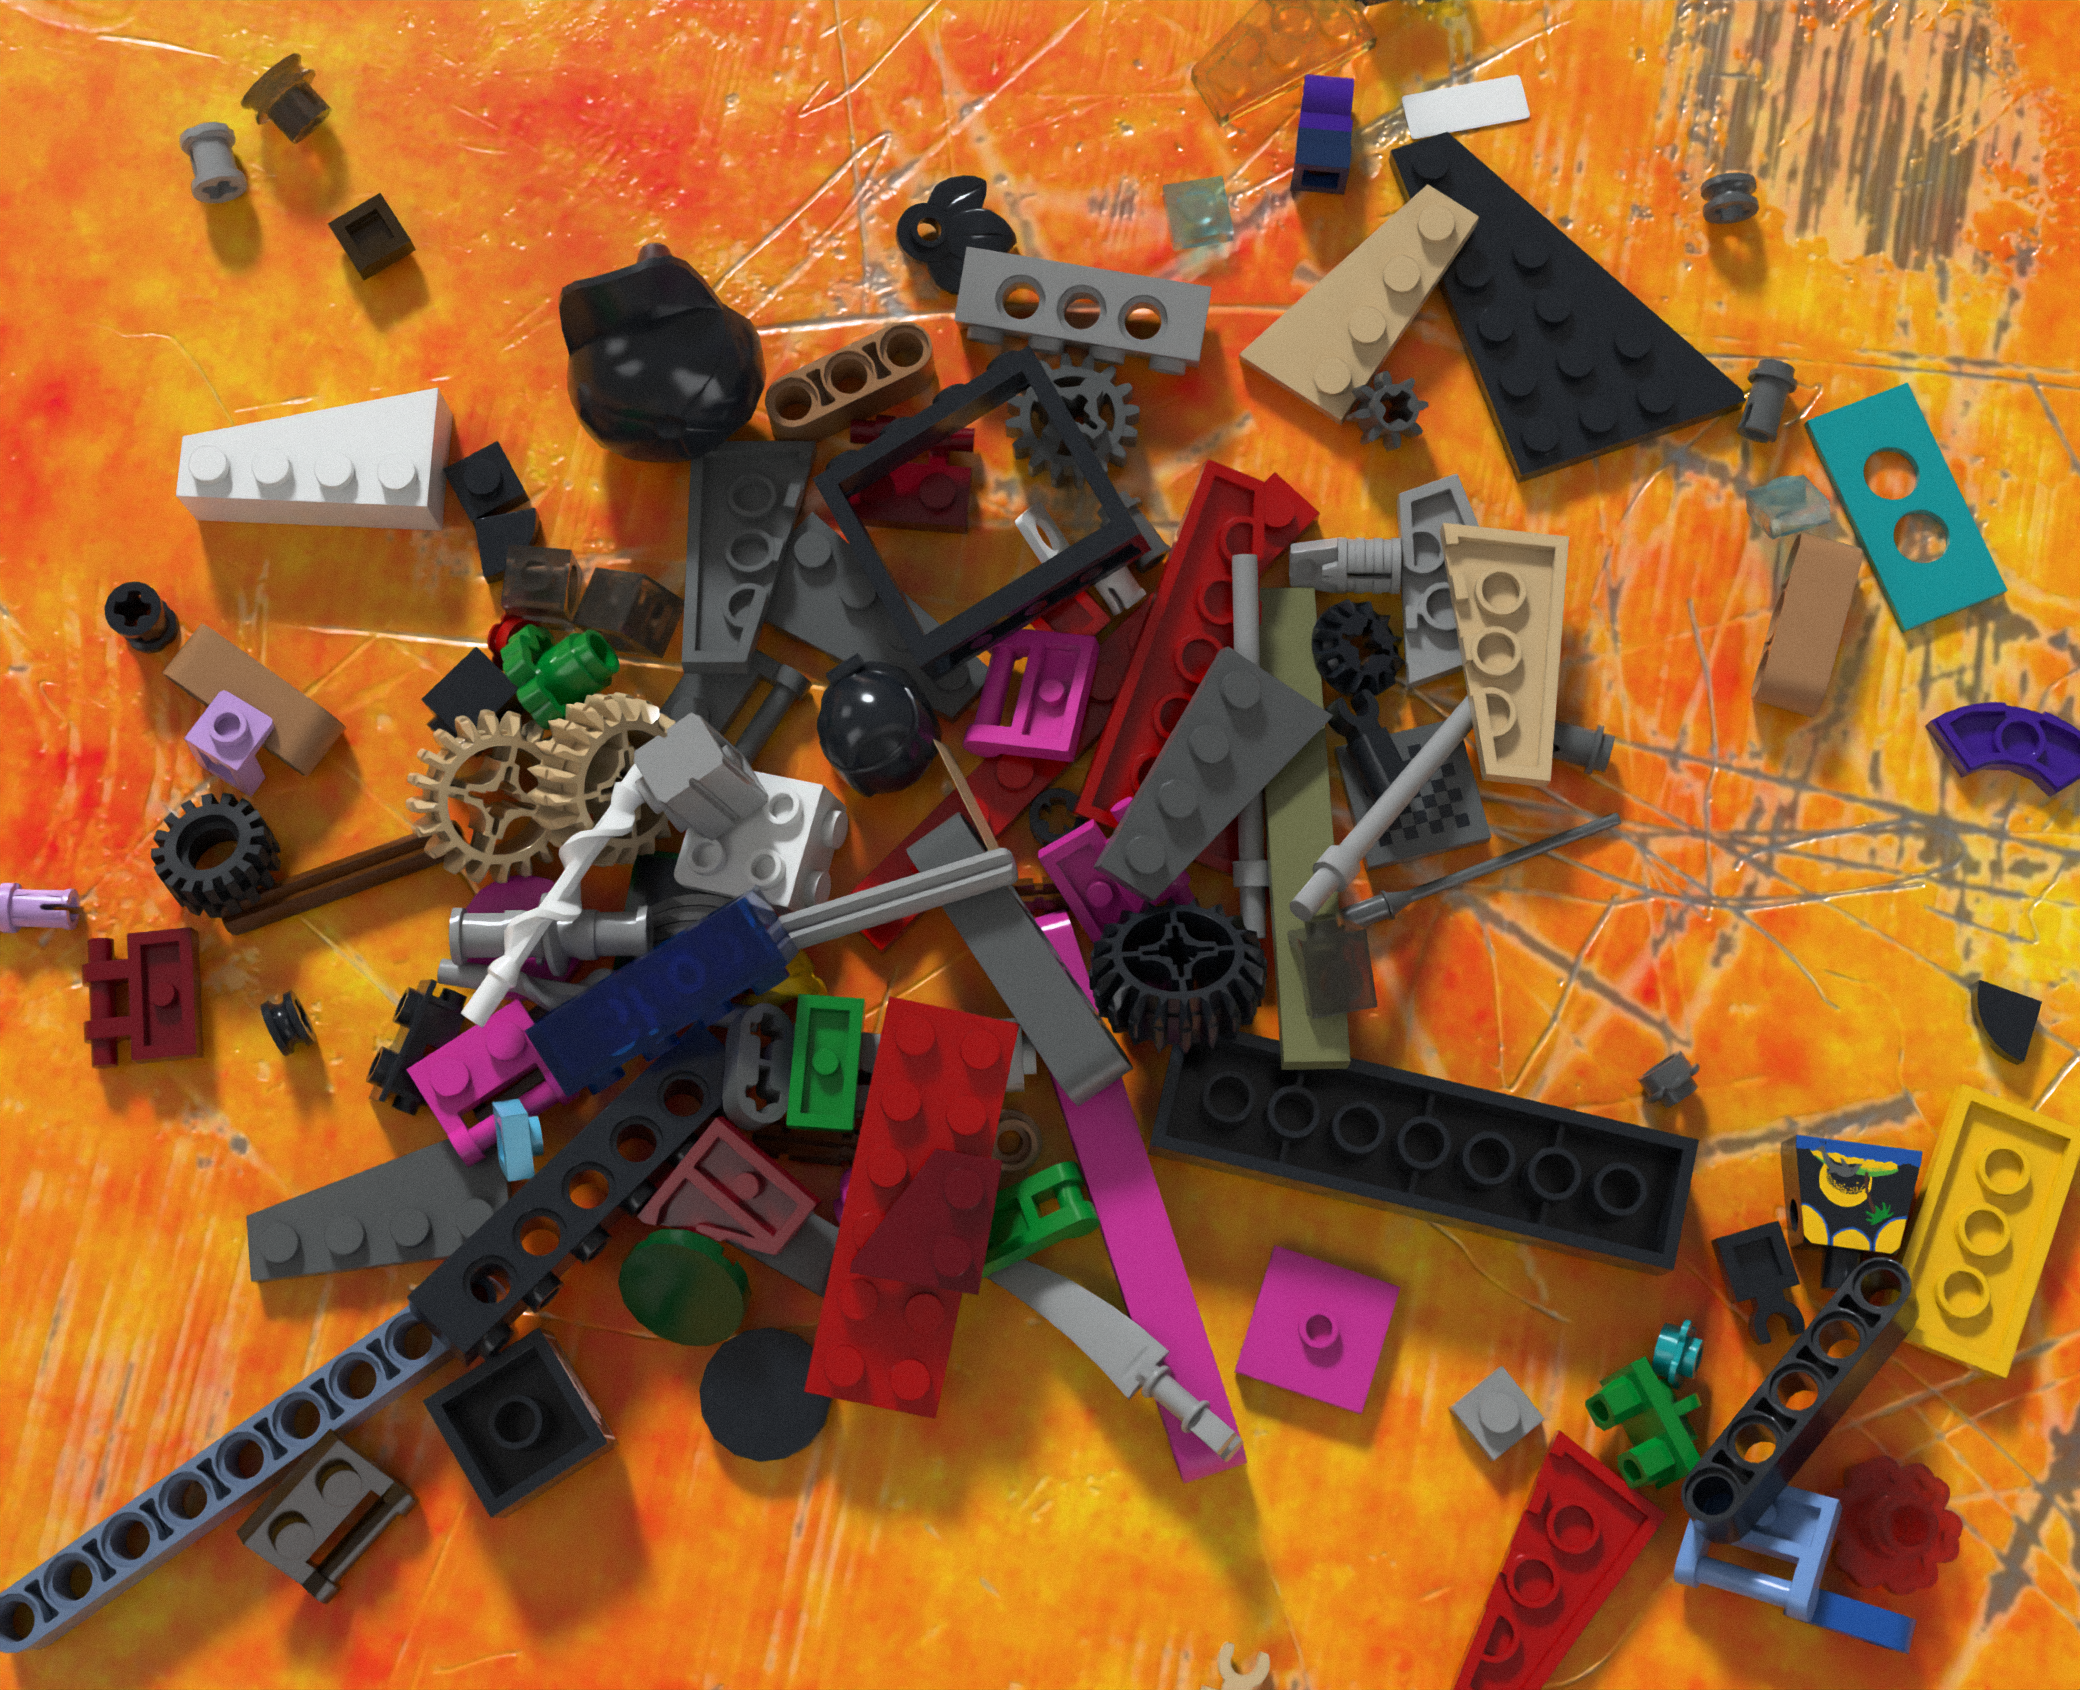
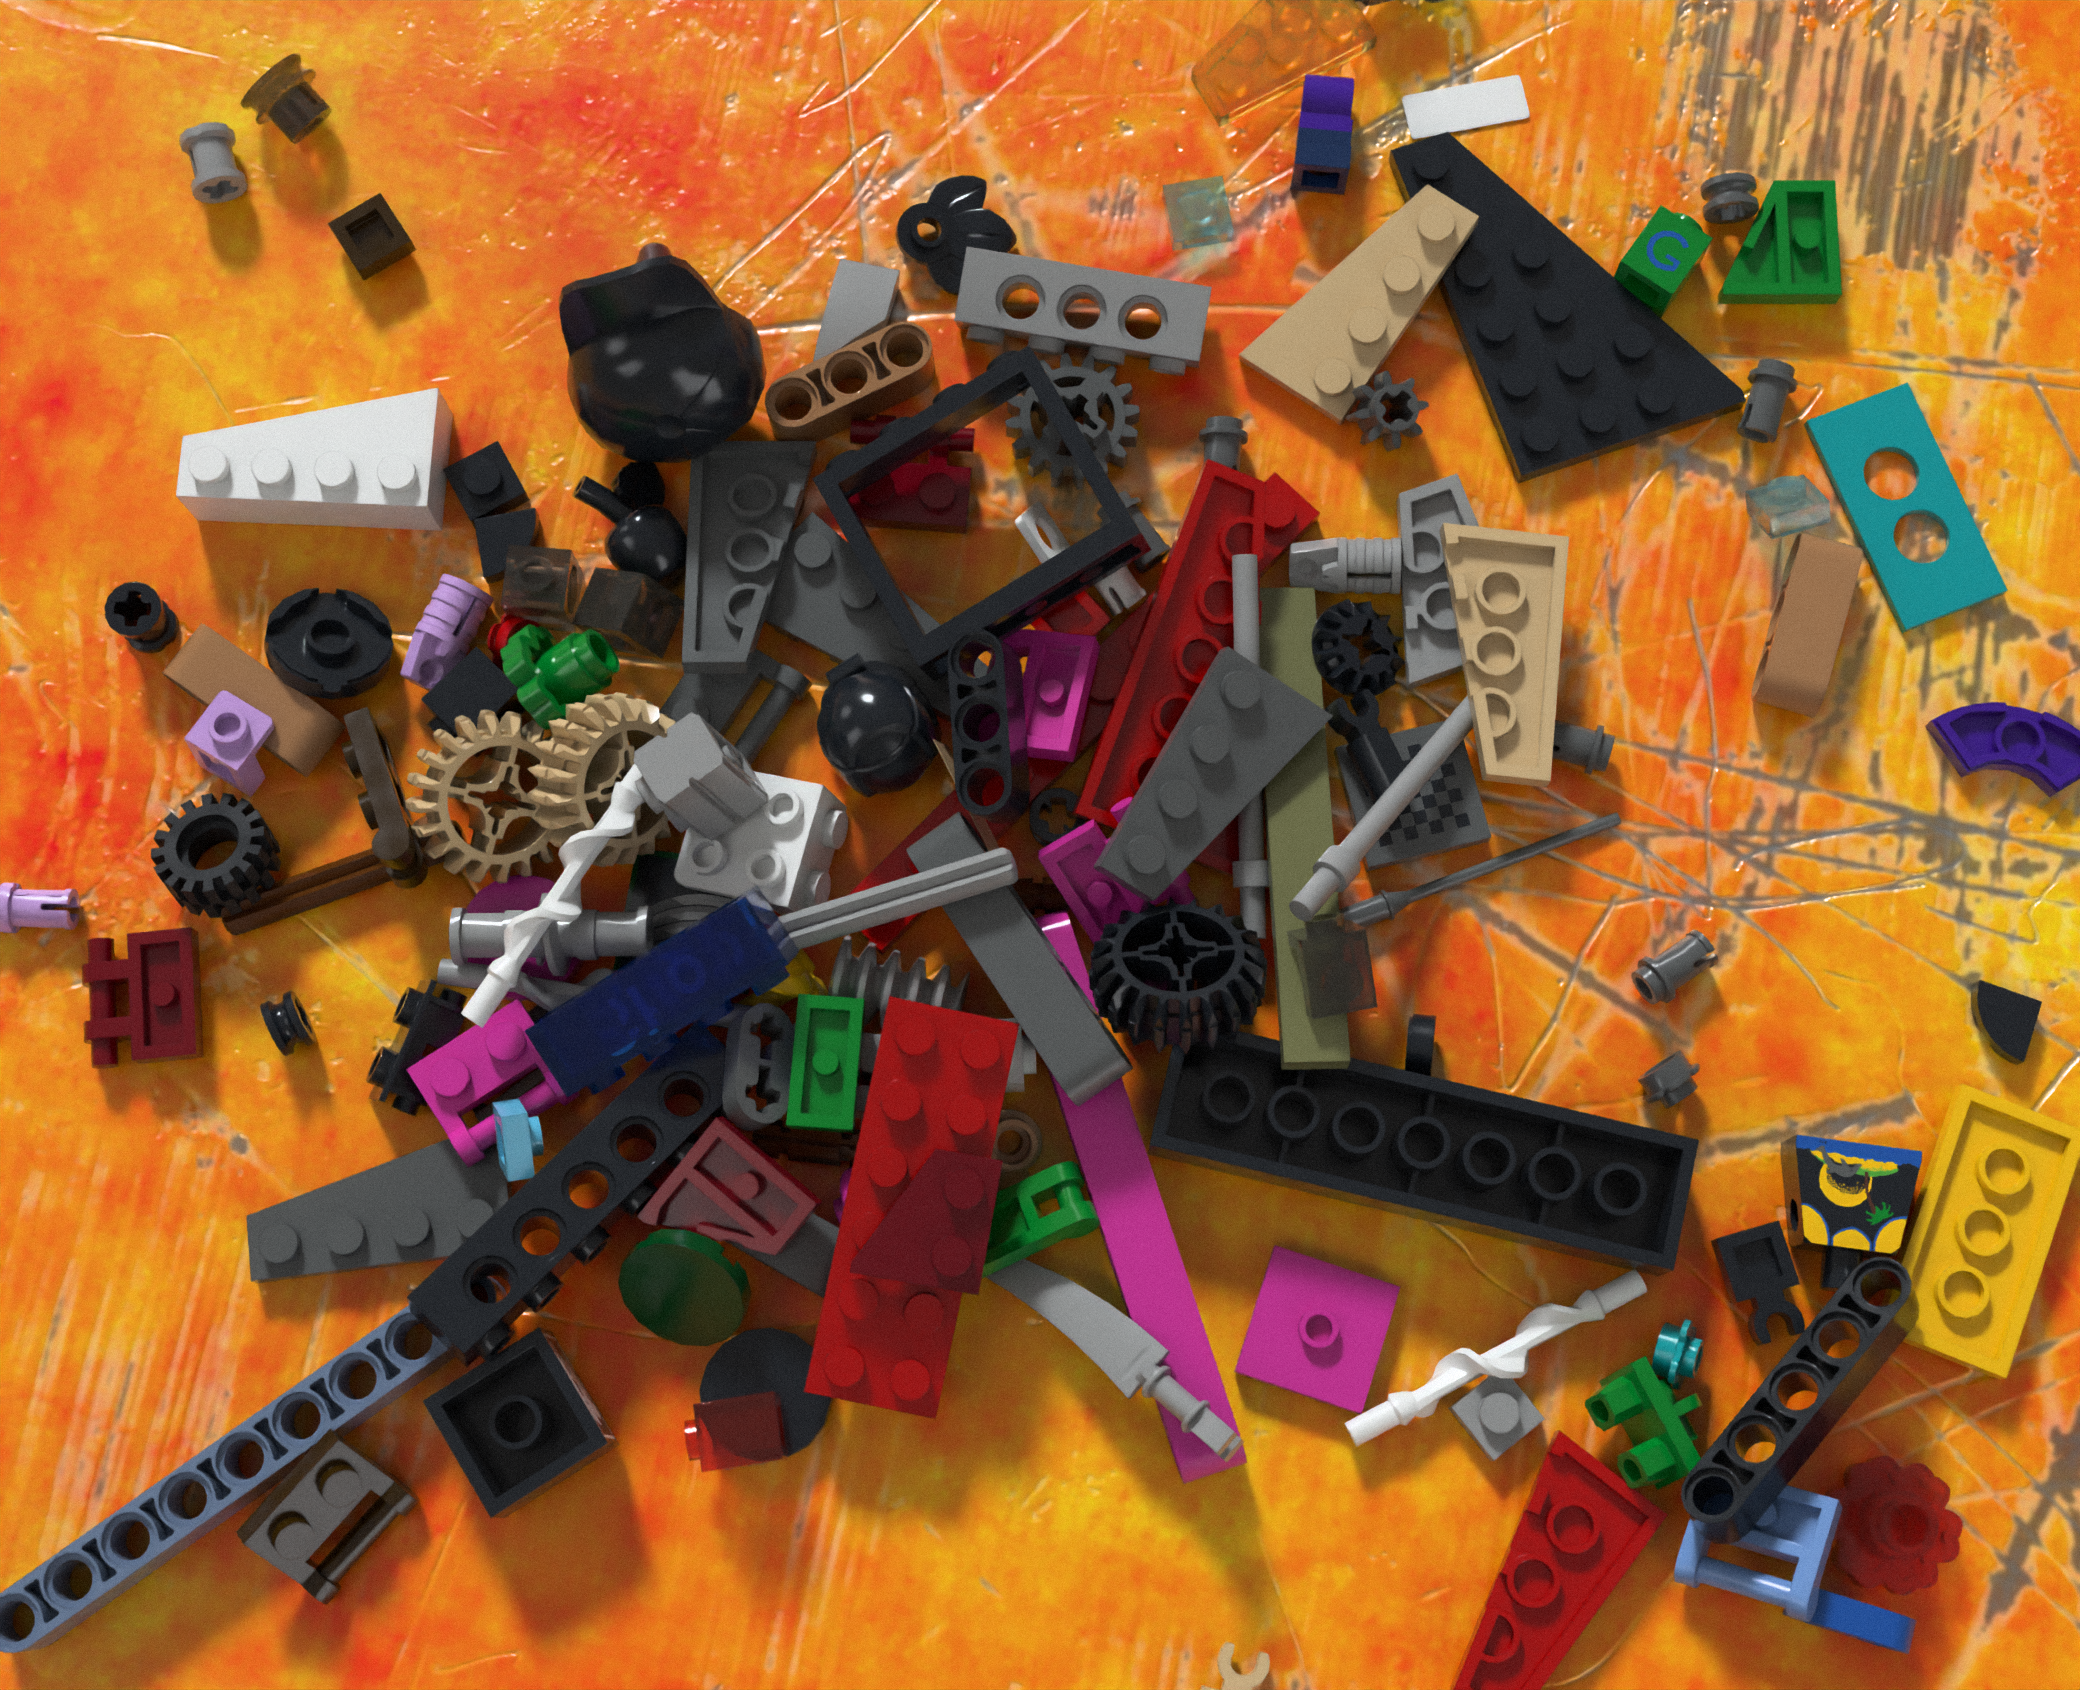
(328, 643): none -> black tile
(384, 800): none -> dark brown plate
(445, 631): none -> lavender hinge
(645, 532): none -> black piece
(736, 1432): none -> clear red brick
(856, 305): none -> light grey slope
(876, 982): none -> light grey piece
(970, 703): none -> black beam
(1224, 440): none -> dark grey pin
(1420, 1044): none -> black tile
(1503, 1361): none -> white piece
(1661, 976): none -> dark grey pin
(1663, 259): none -> green brick
(1789, 249): none -> green wing

